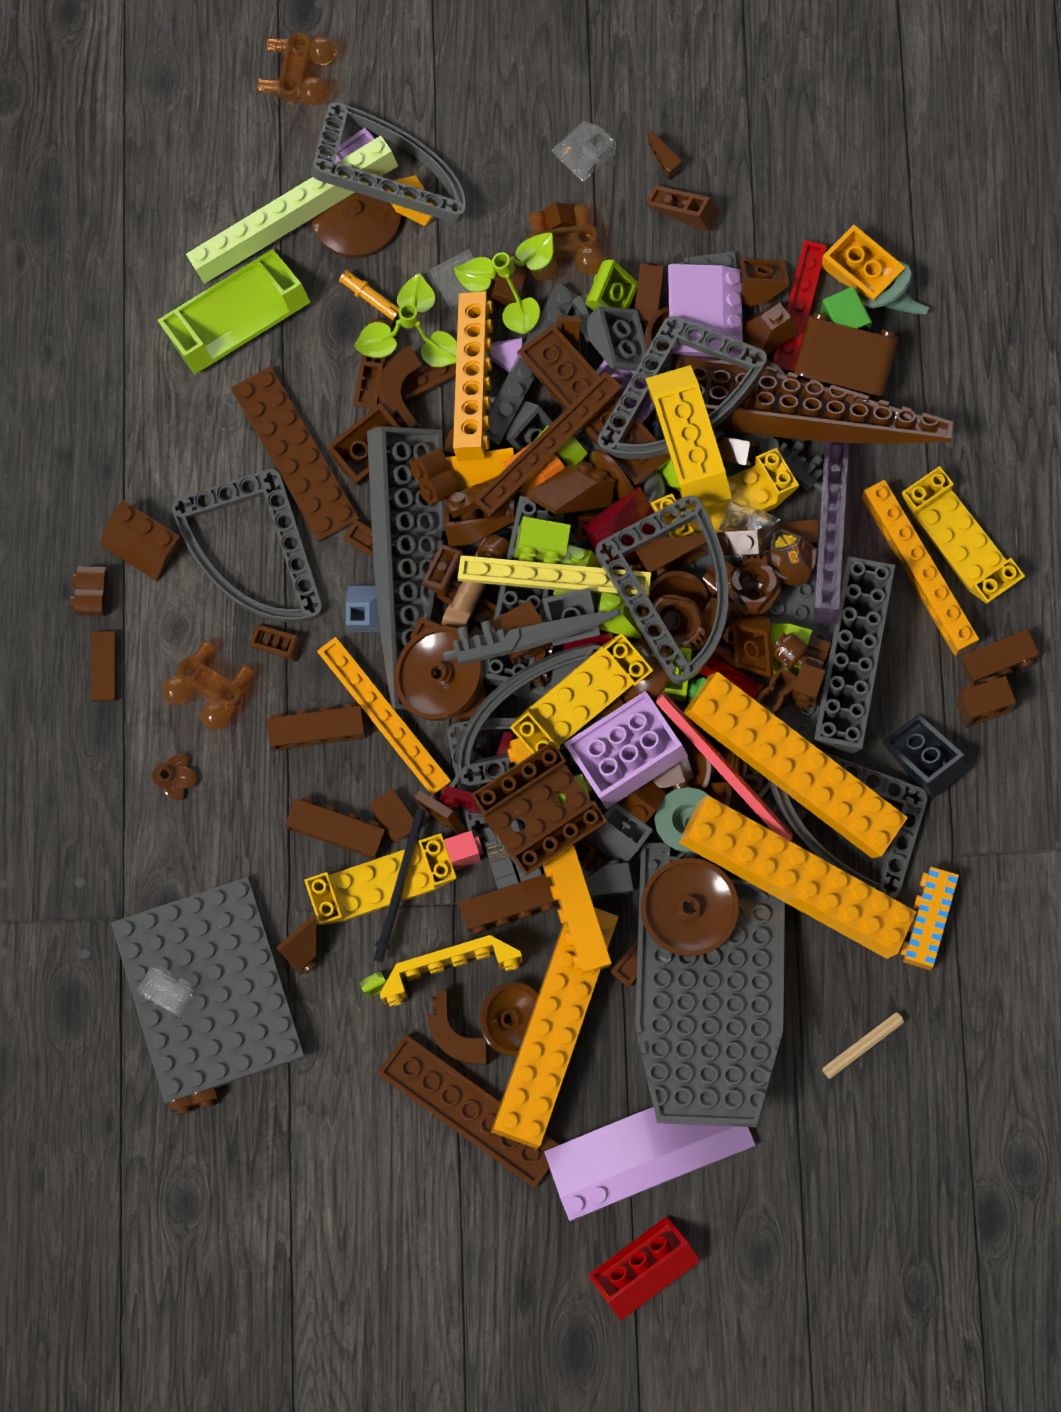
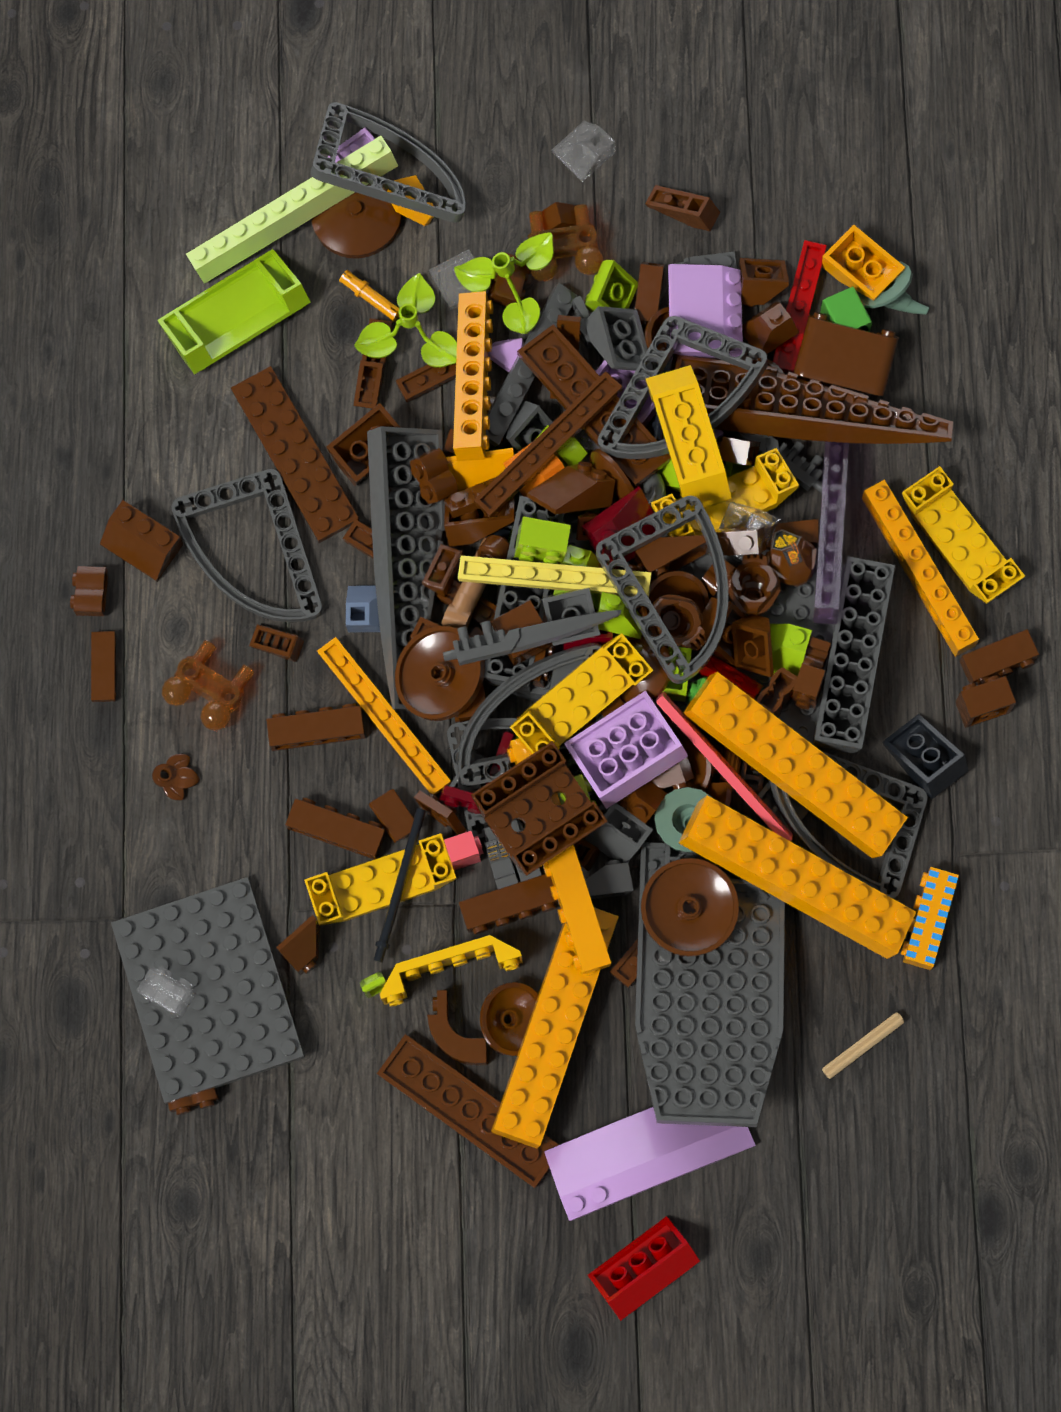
(297, 67): clear orange piece -> none
(390, 385): reddish brown arch -> none
(667, 159): reddish brown slope -> none
(790, 650): reddish brown head -> none

